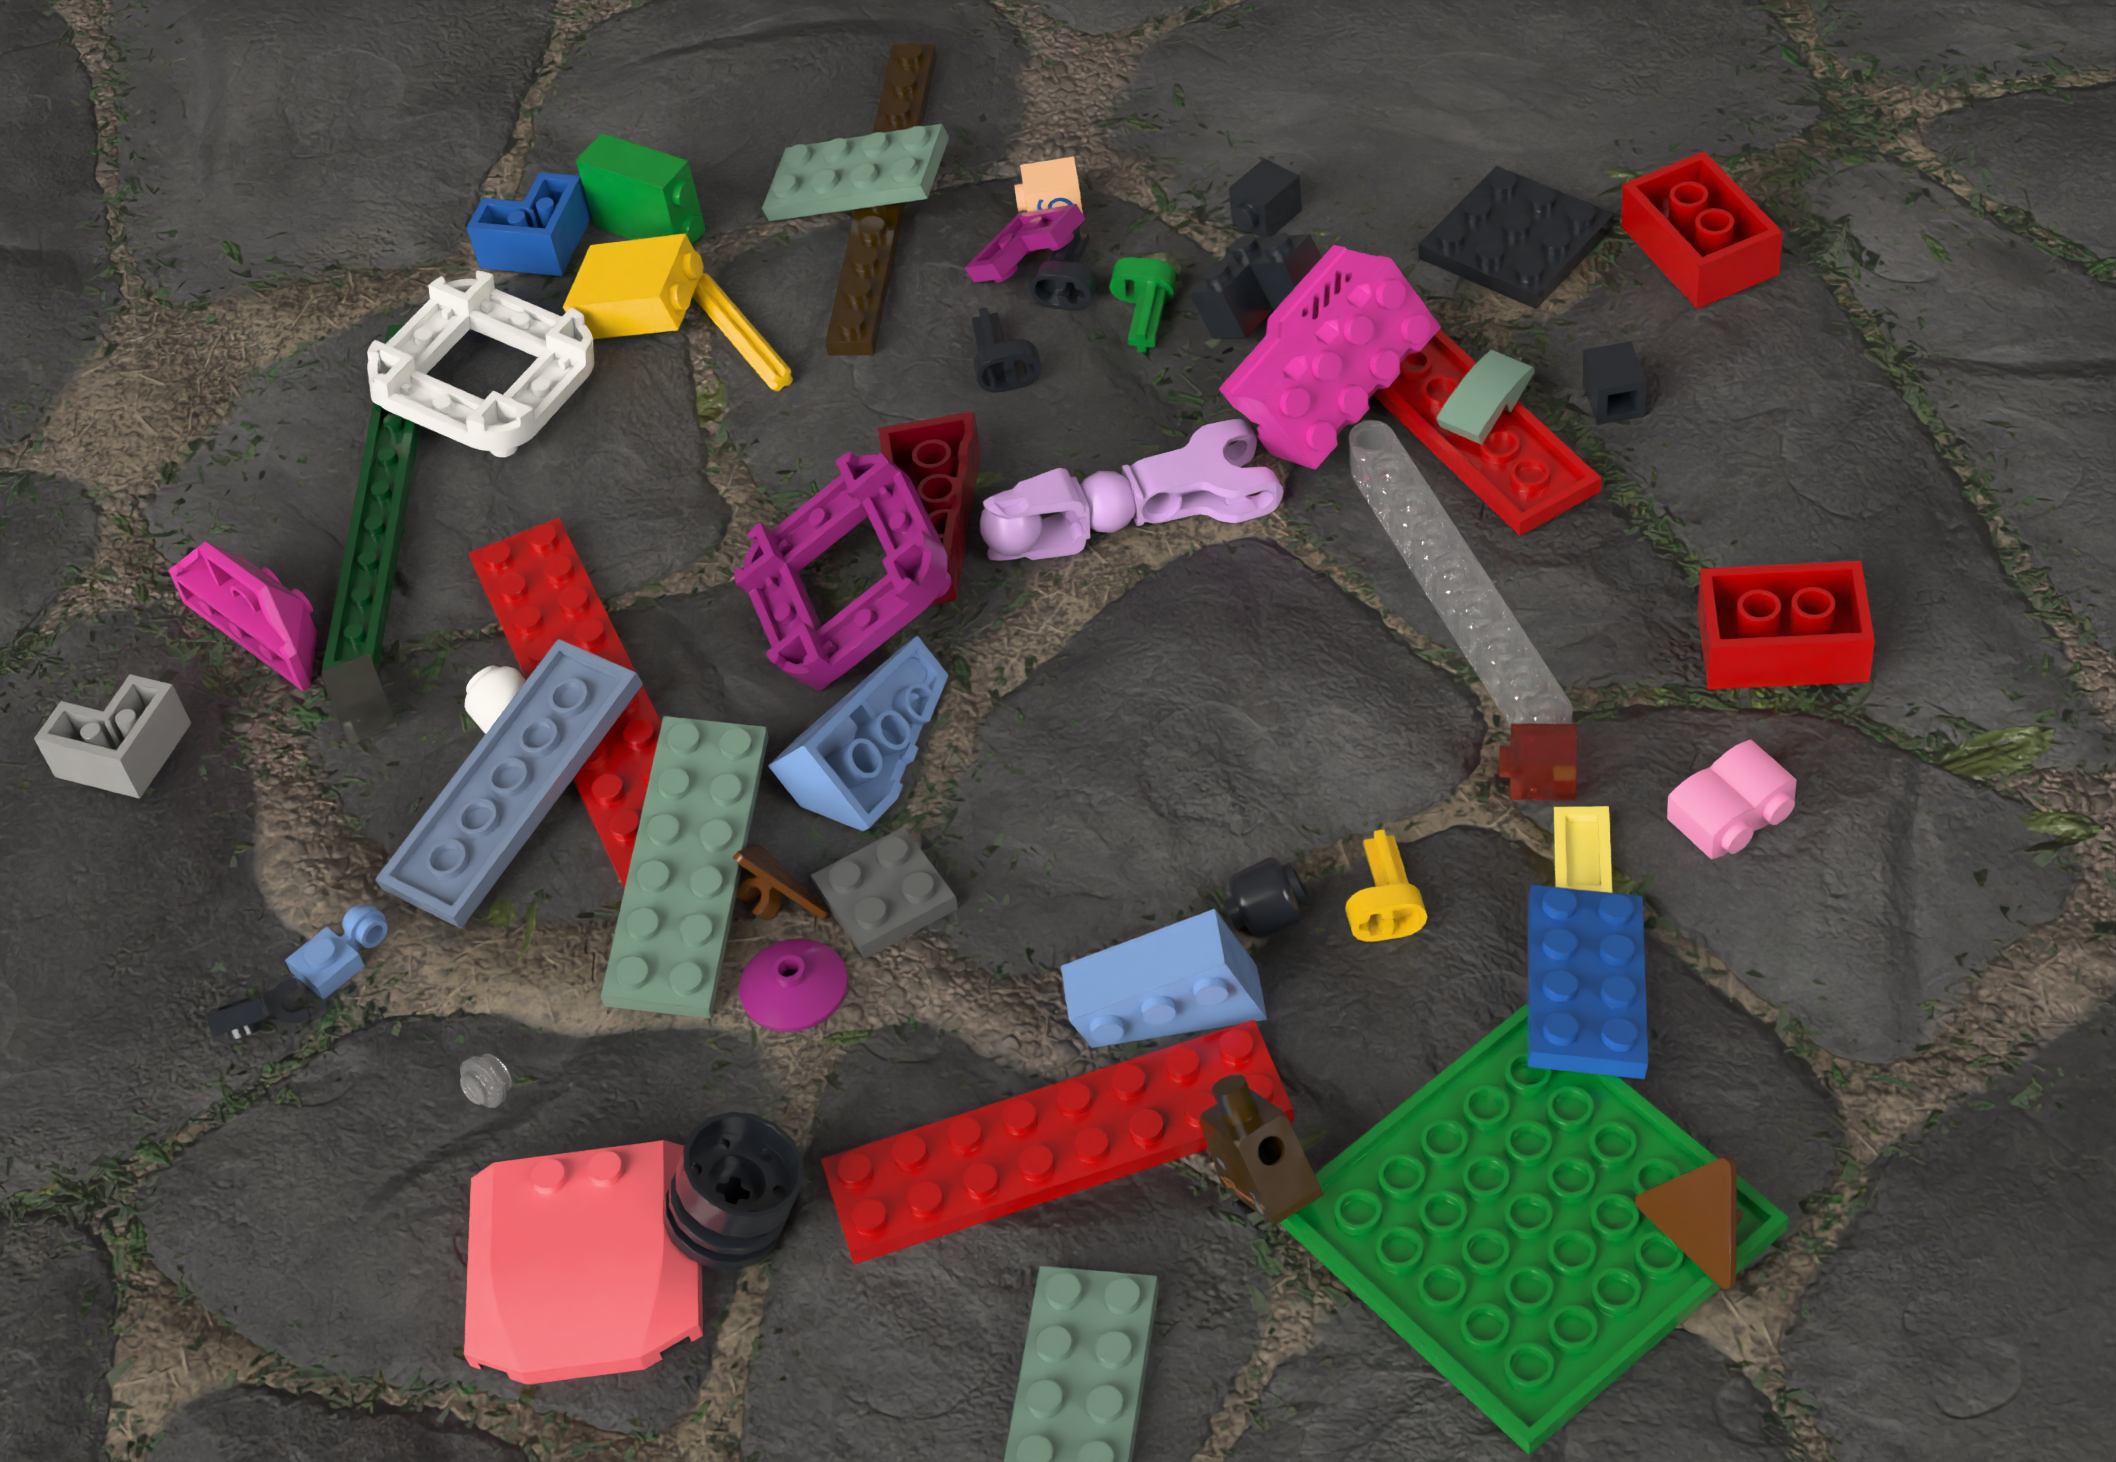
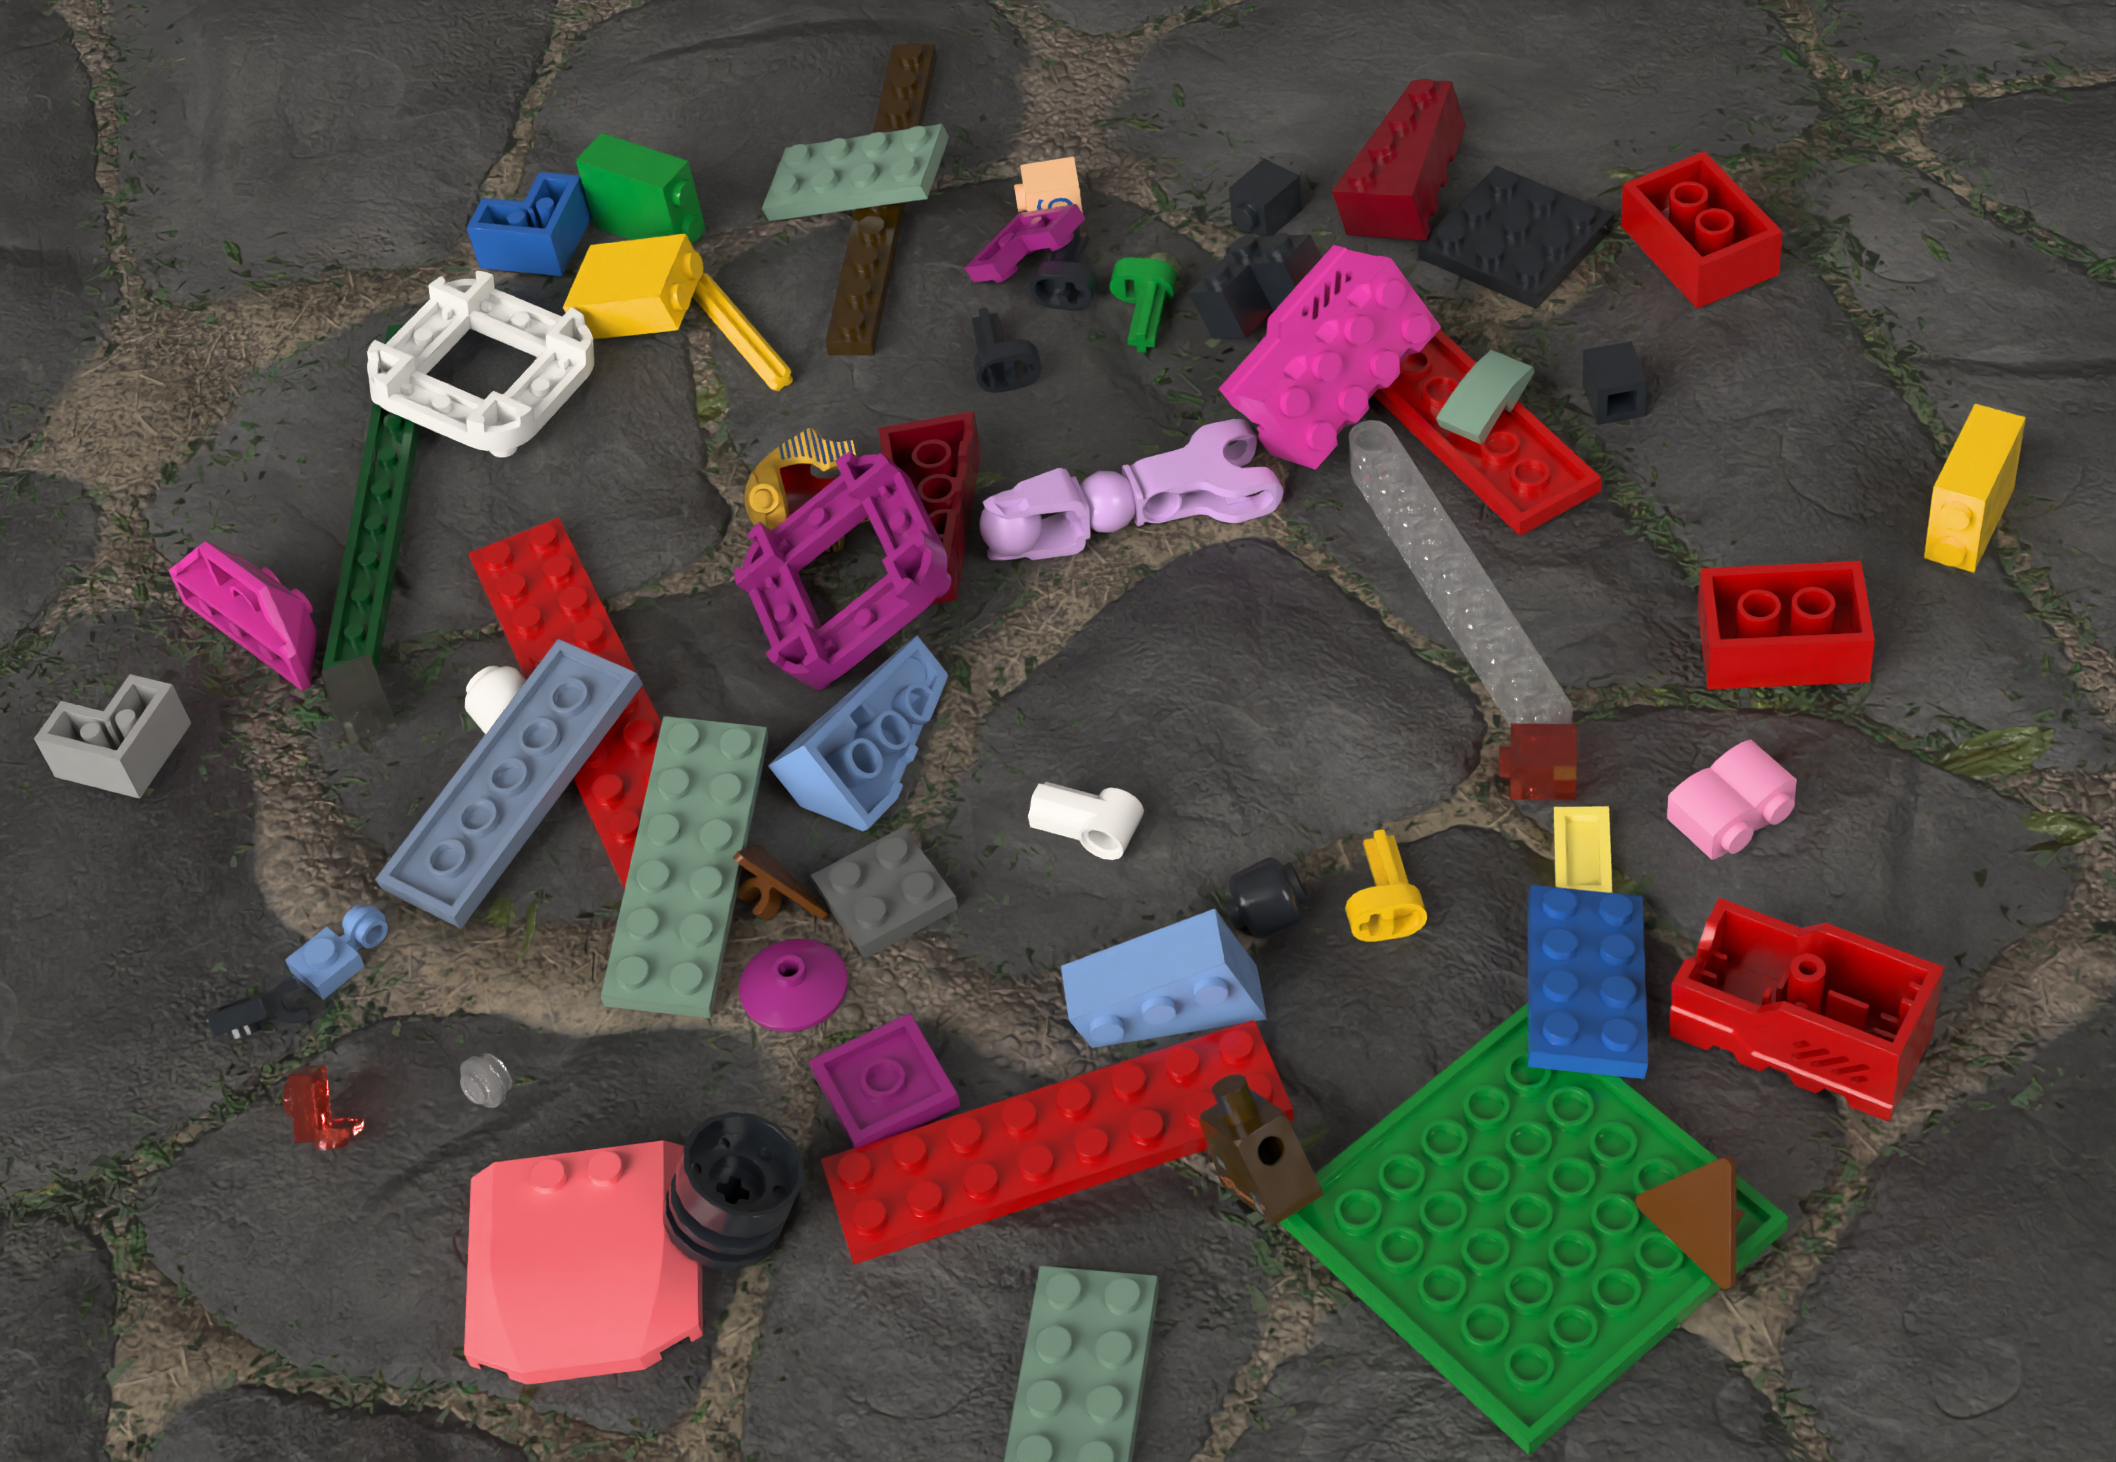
(309, 1105): none -> clear red bracket
(785, 481): none -> pearl gold piece
(884, 1082): none -> magenta plate
(1099, 822): none -> white piece
(1402, 166): none -> dark red wedge
(1808, 1004): none -> red piece
(1974, 487): none -> yellow brick

